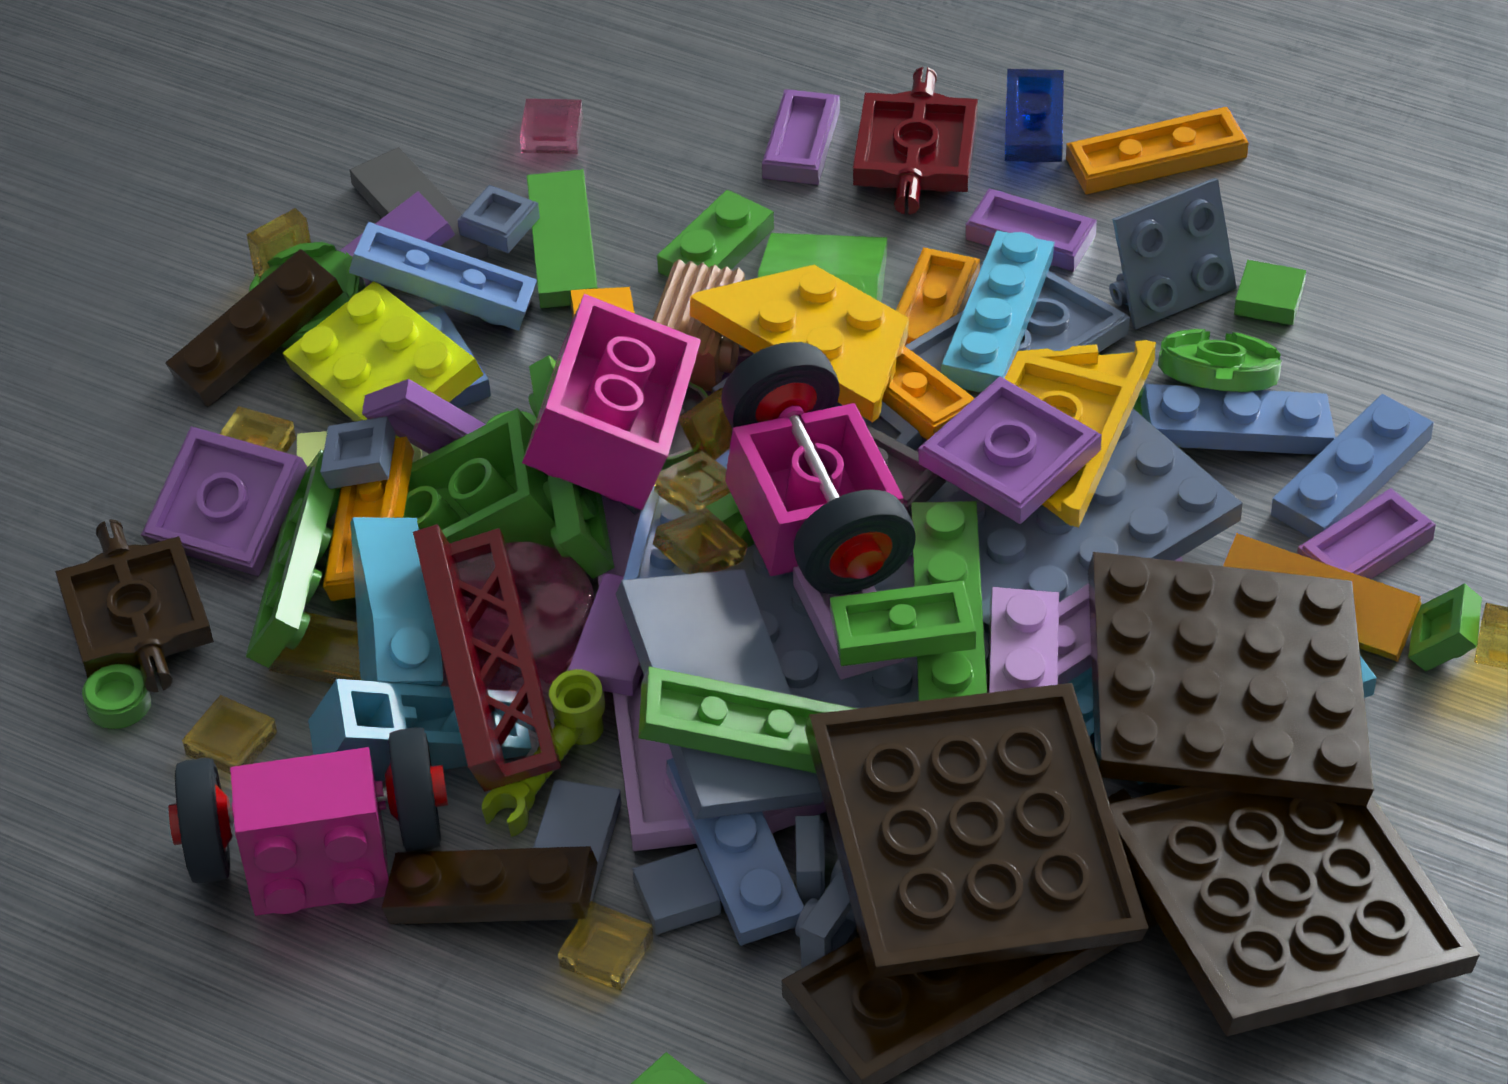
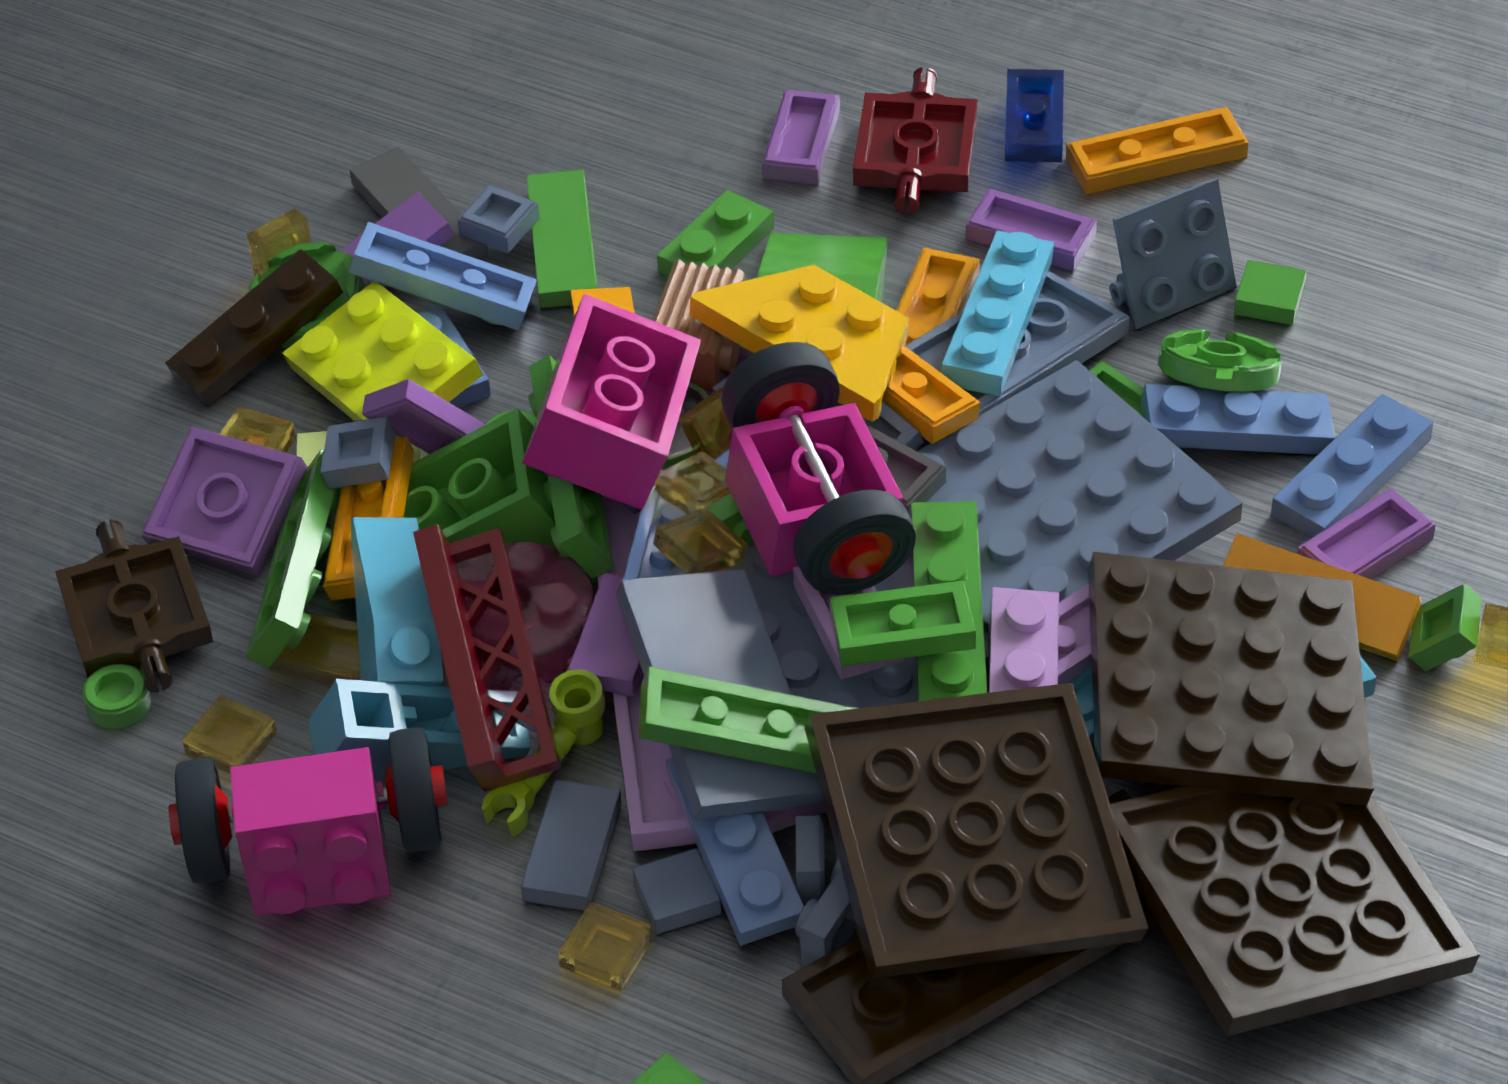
(490, 885): dark brown plate -> none
(551, 126): clear pink tile -> none
(1009, 449): medium lavender tile -> none
(1092, 391): yellow wing -> none

